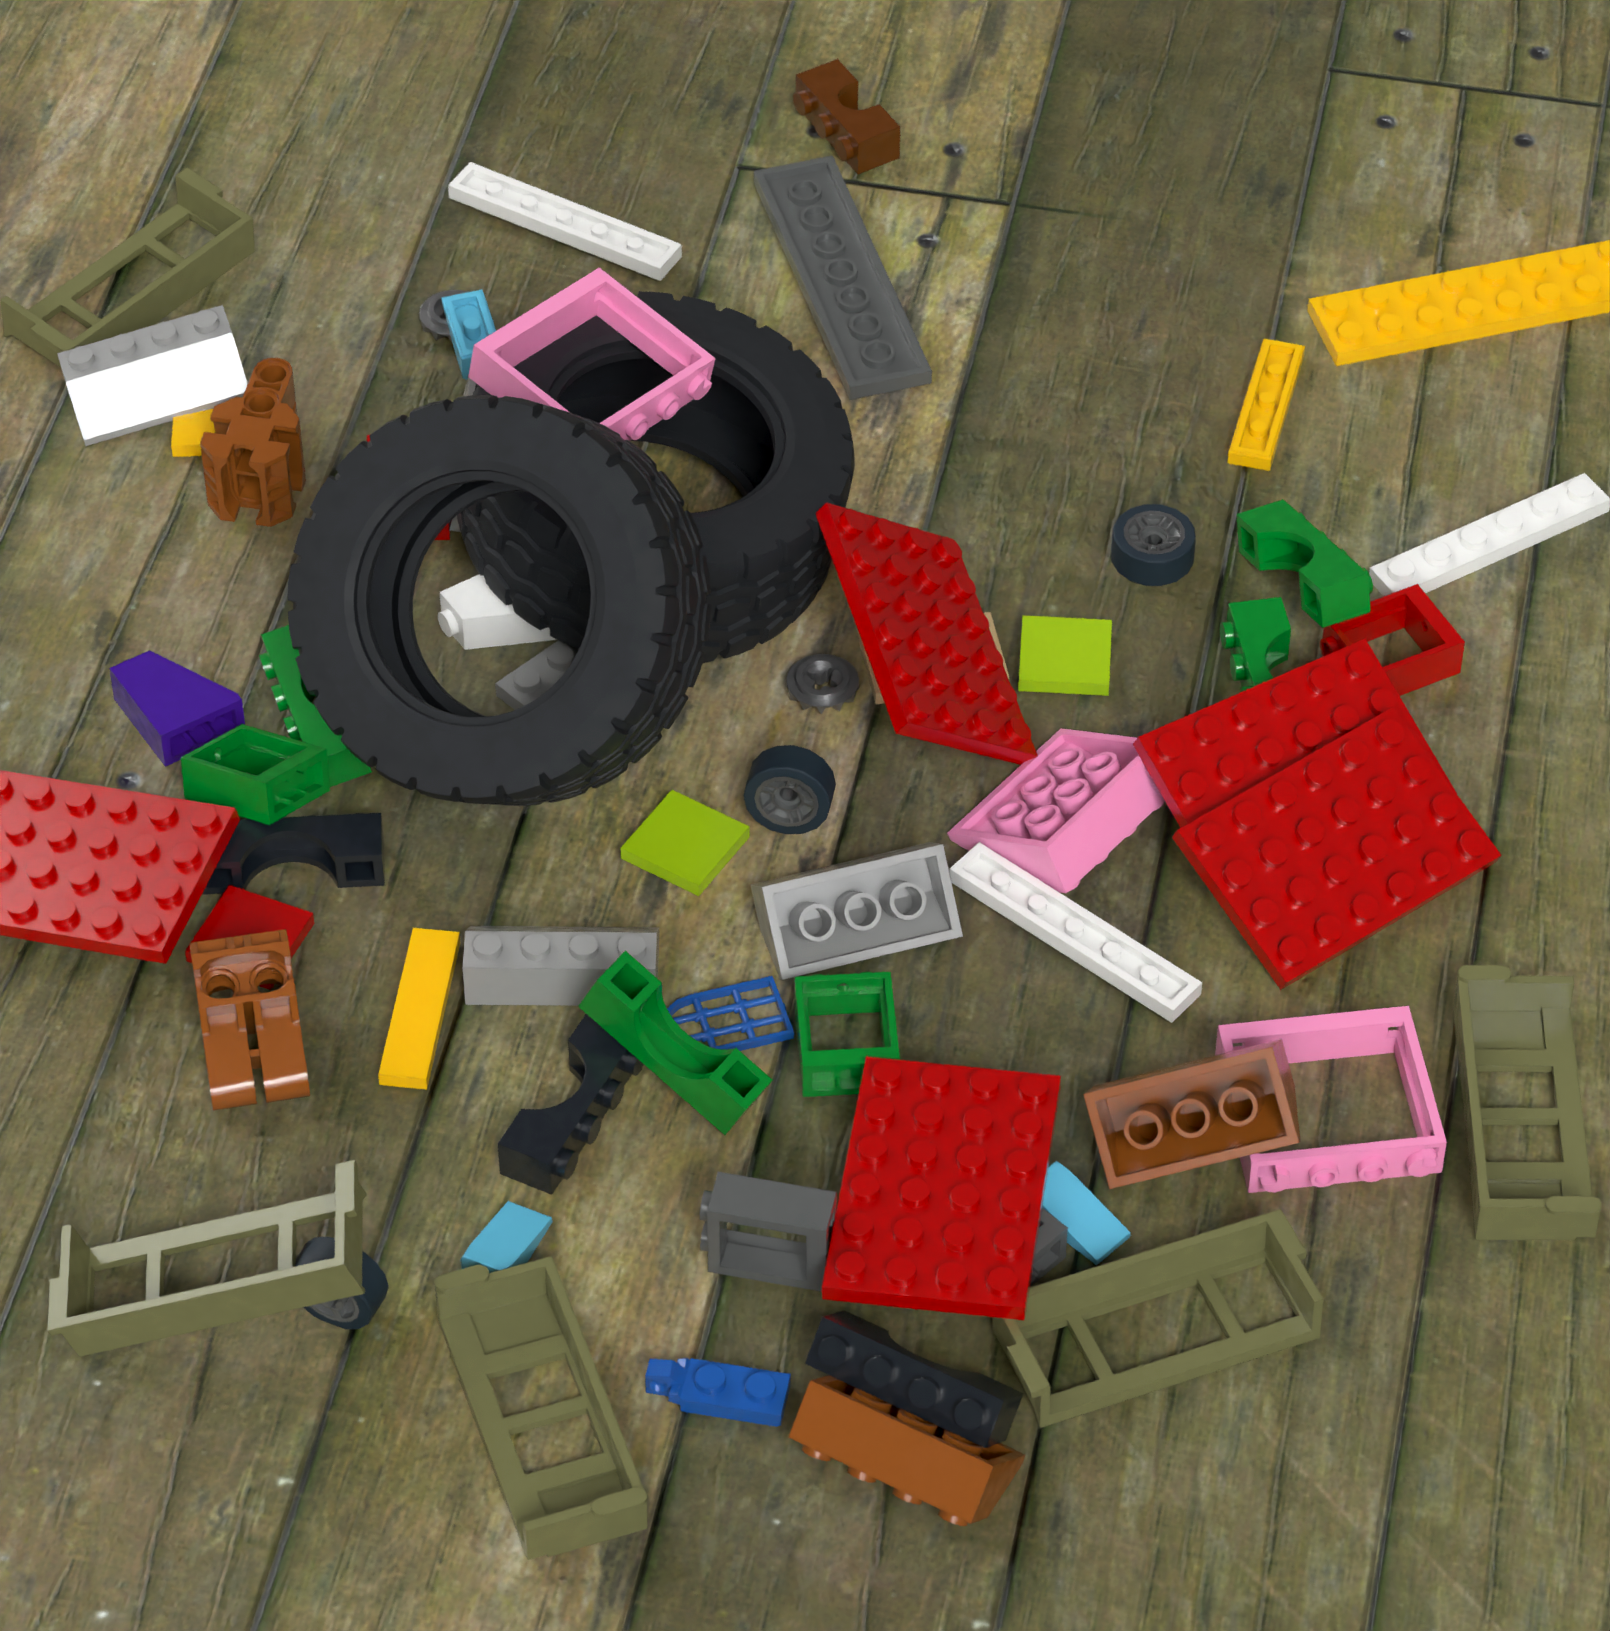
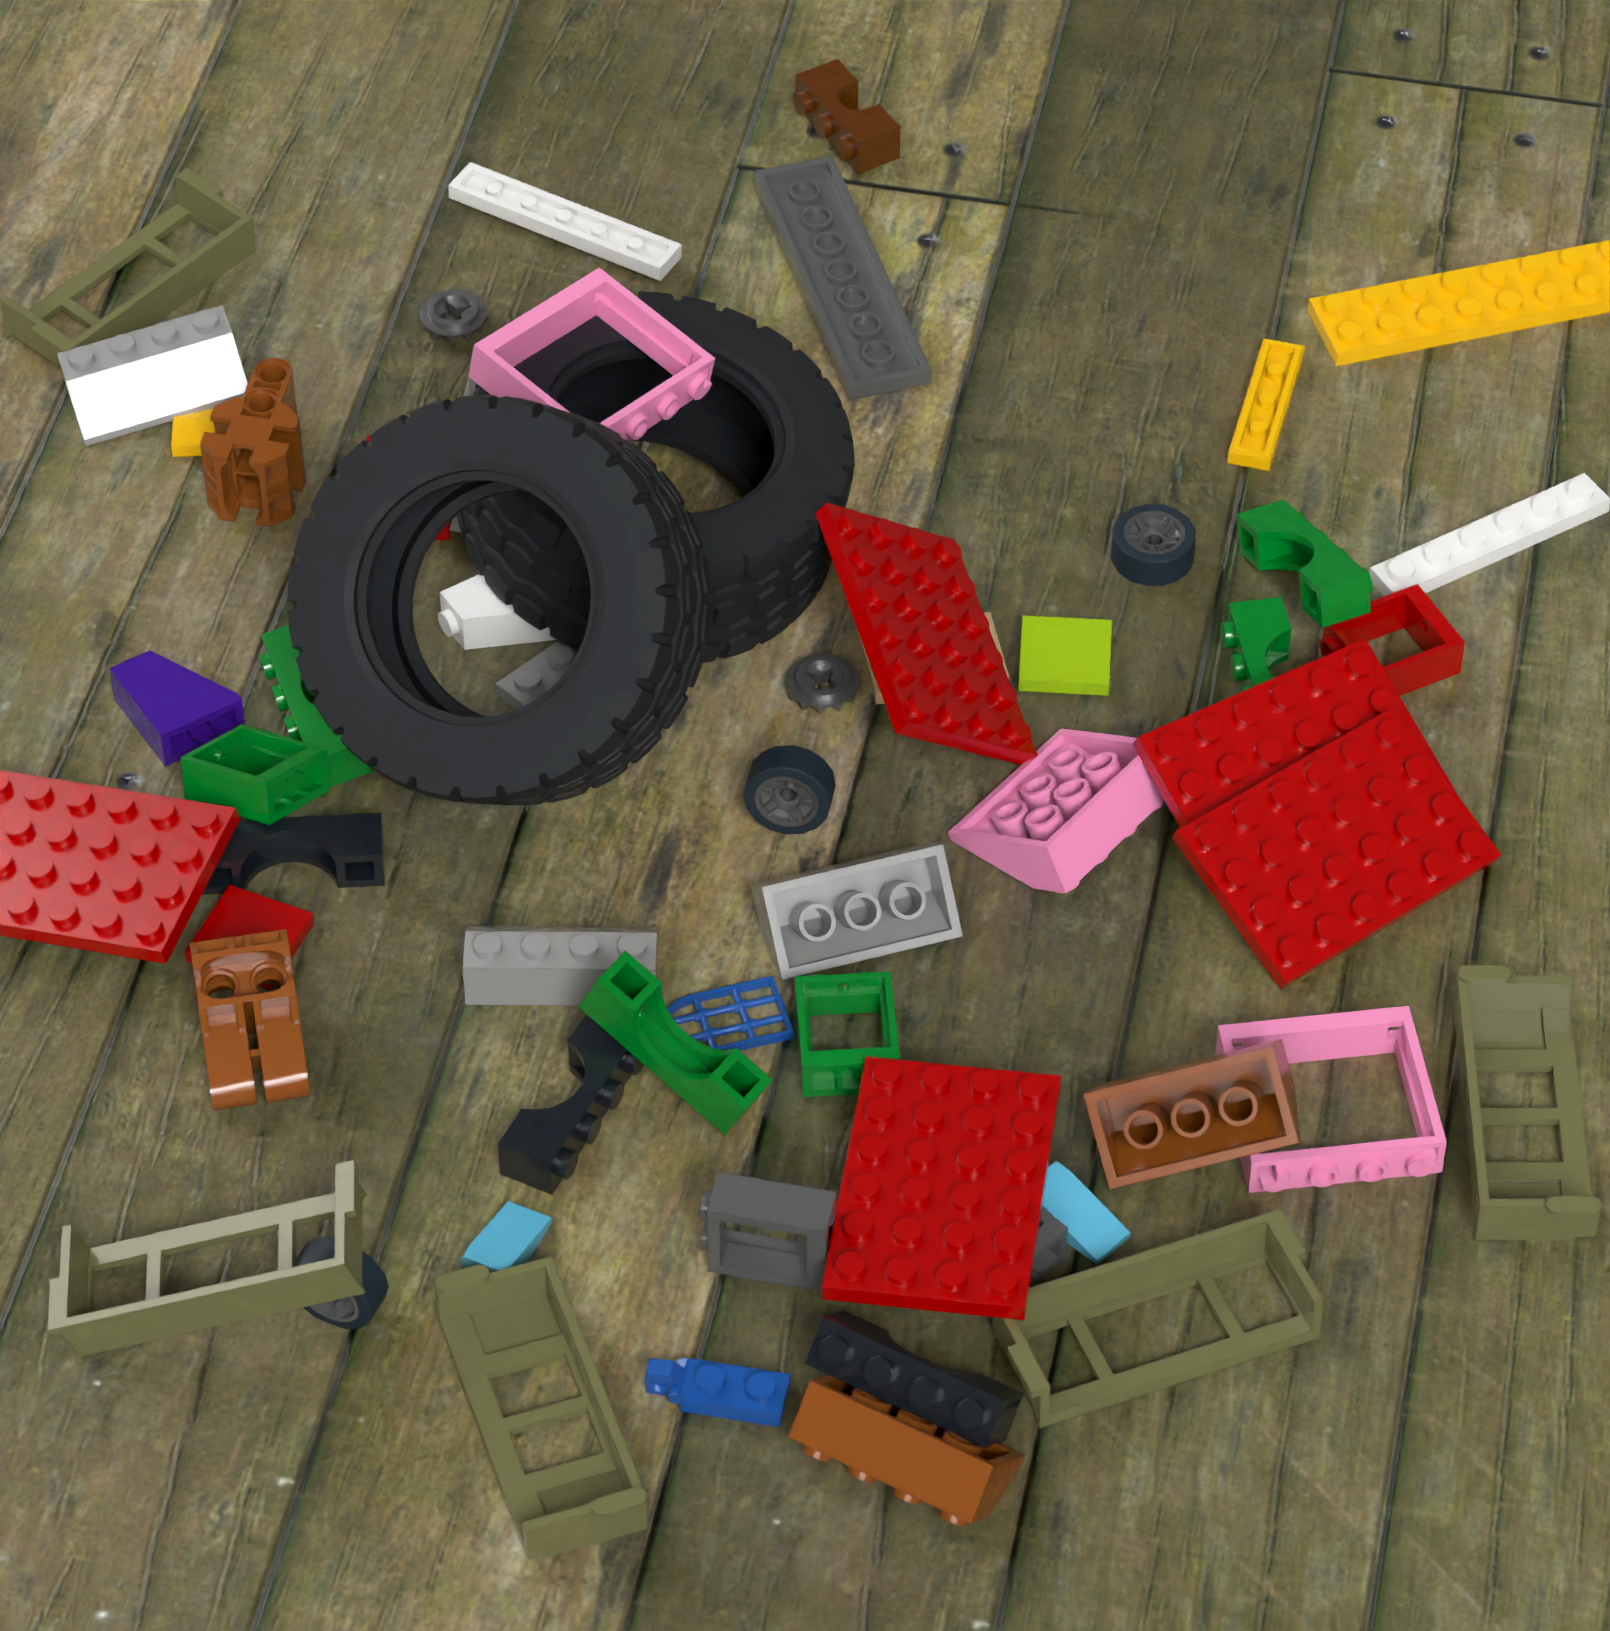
(419, 1008): yellow tile -> none
(468, 323): medium azure slope -> none
(685, 842): lime tile -> none
(1075, 932): white plate -> none

